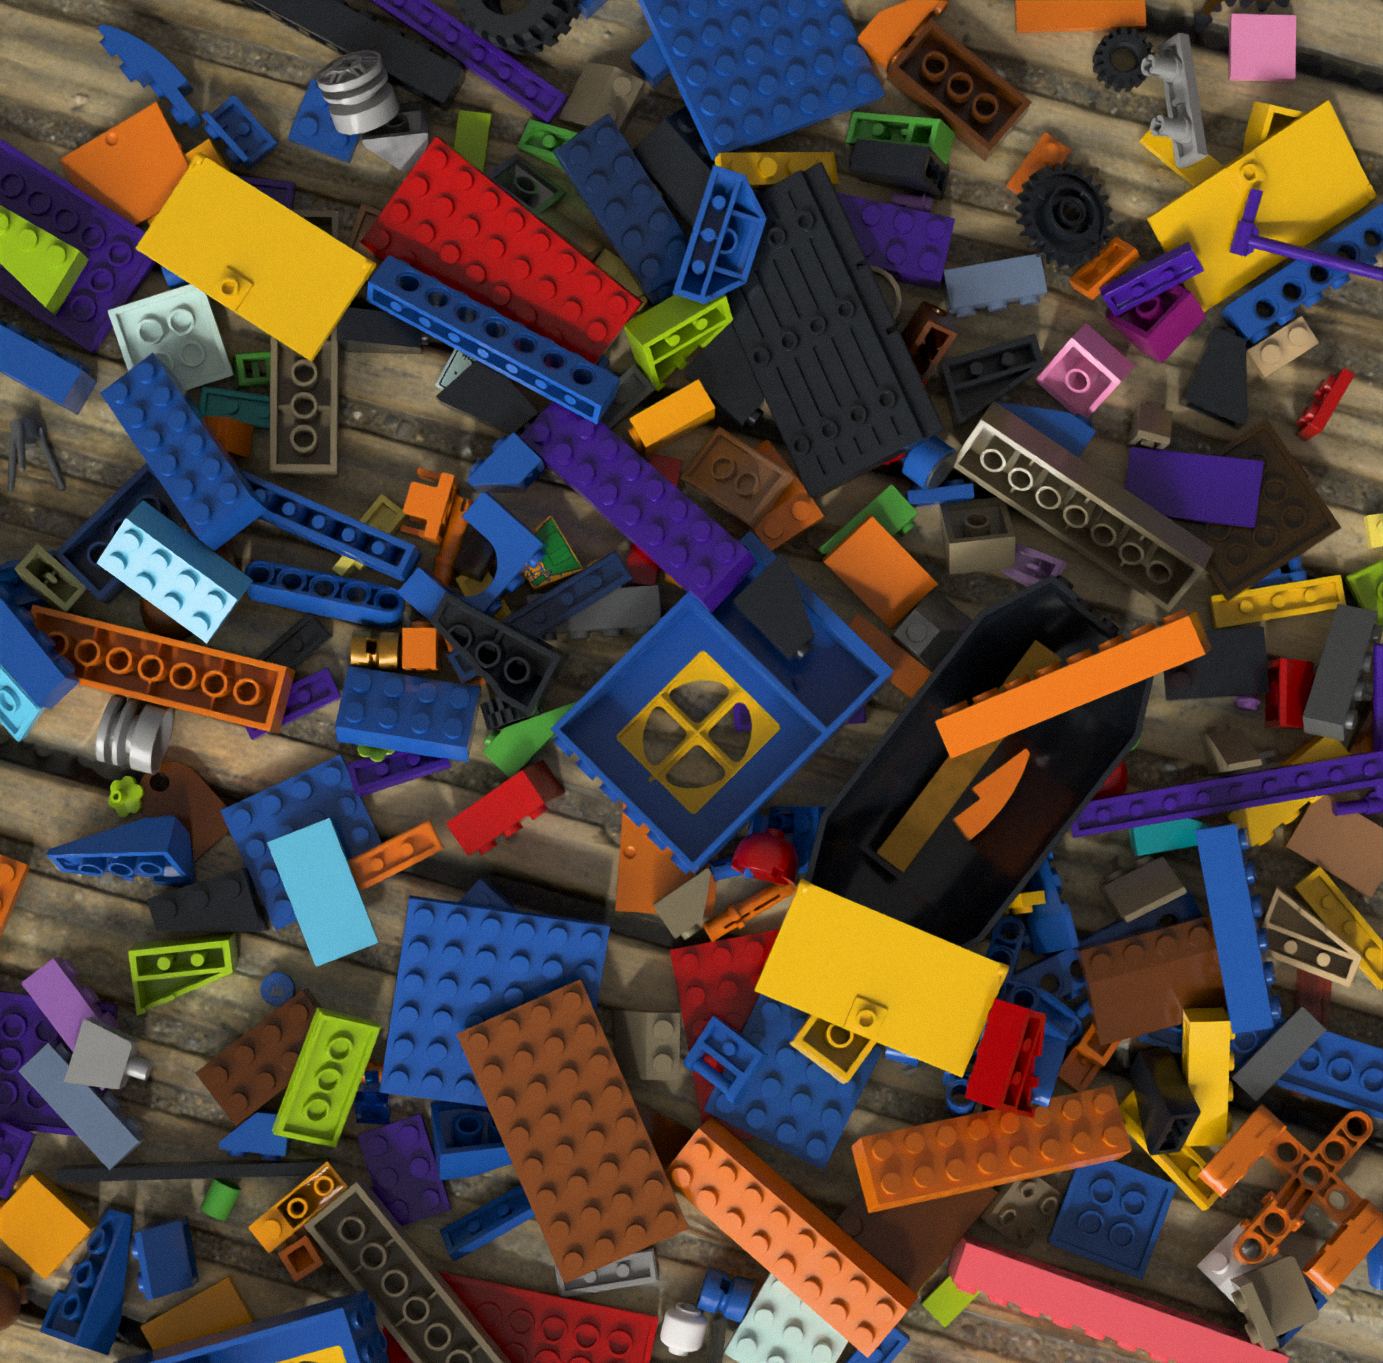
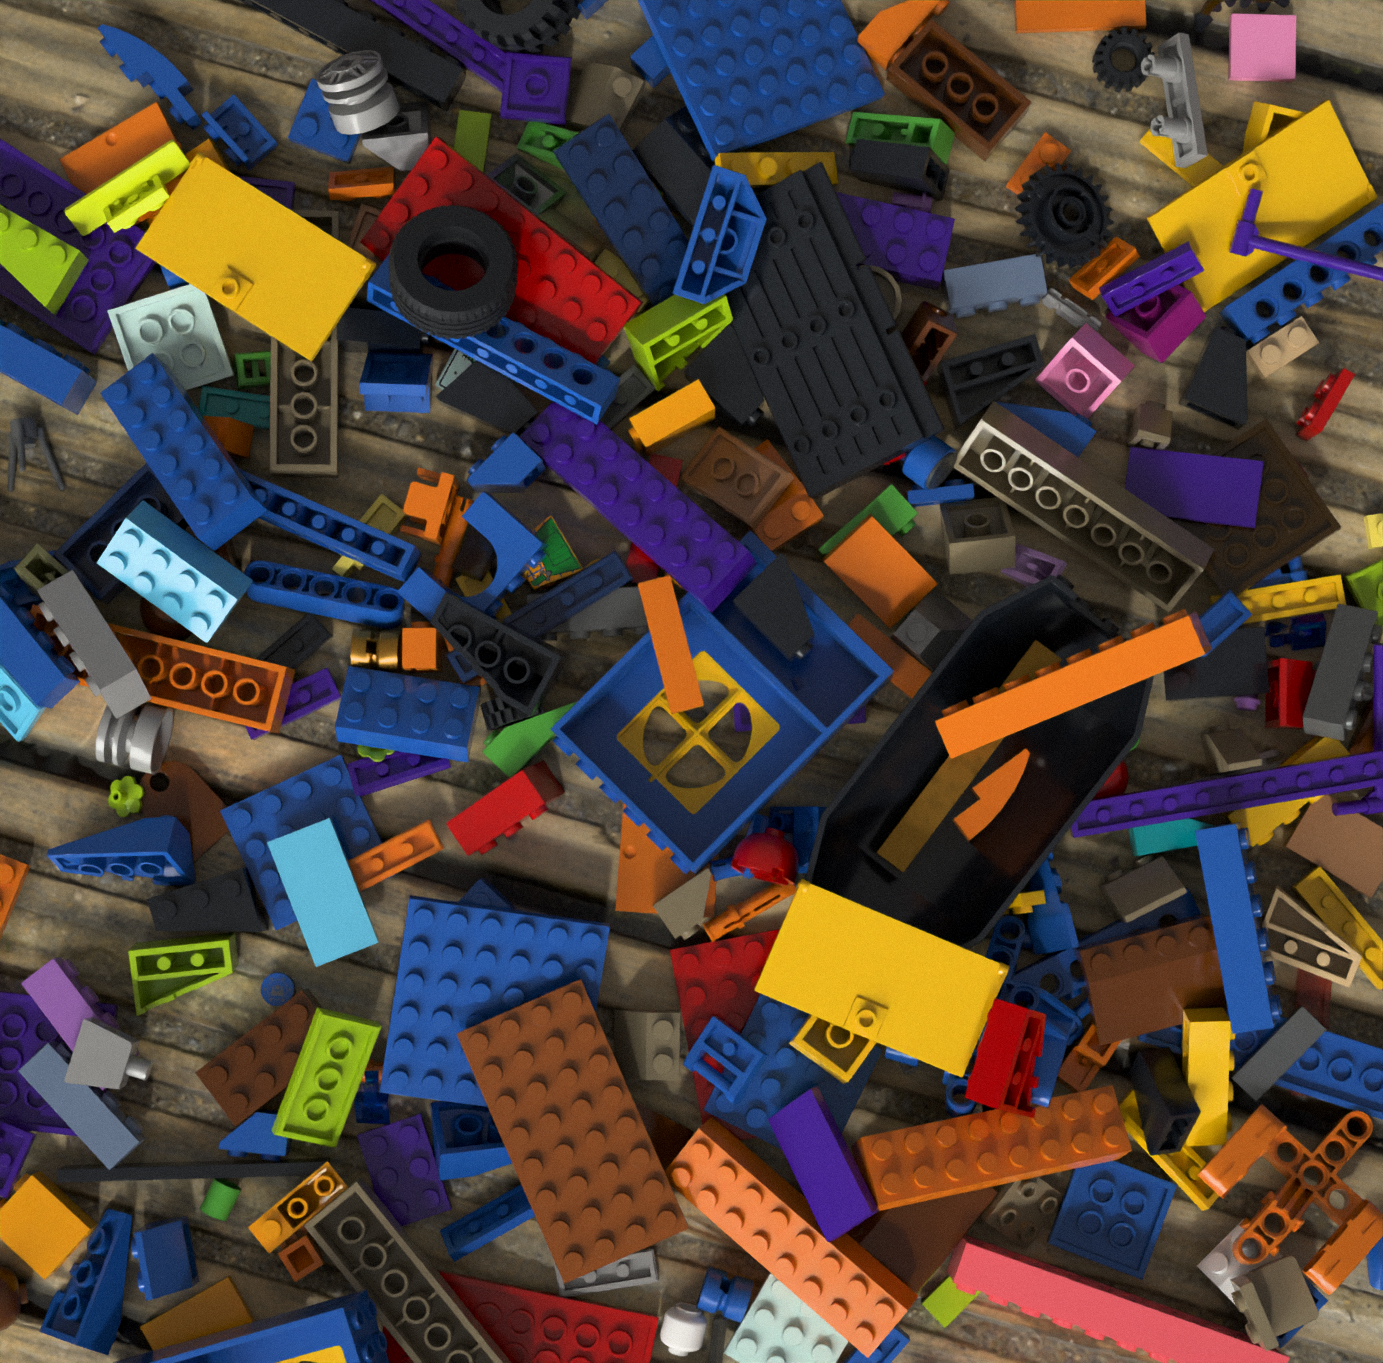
(93, 644): none -> light grey wedge
(130, 192): none -> neon yellow bracket
(362, 183): none -> orange plate
(397, 382): none -> blue bracket
(460, 232): none -> black tyre
(535, 87): none -> dark purple tile
(670, 644): none -> orange tile
(823, 1164): none -> dark purple tile
(1069, 310): none -> light grey axle
(1223, 618): none -> blue tile
(1302, 633): none -> clear blue plate

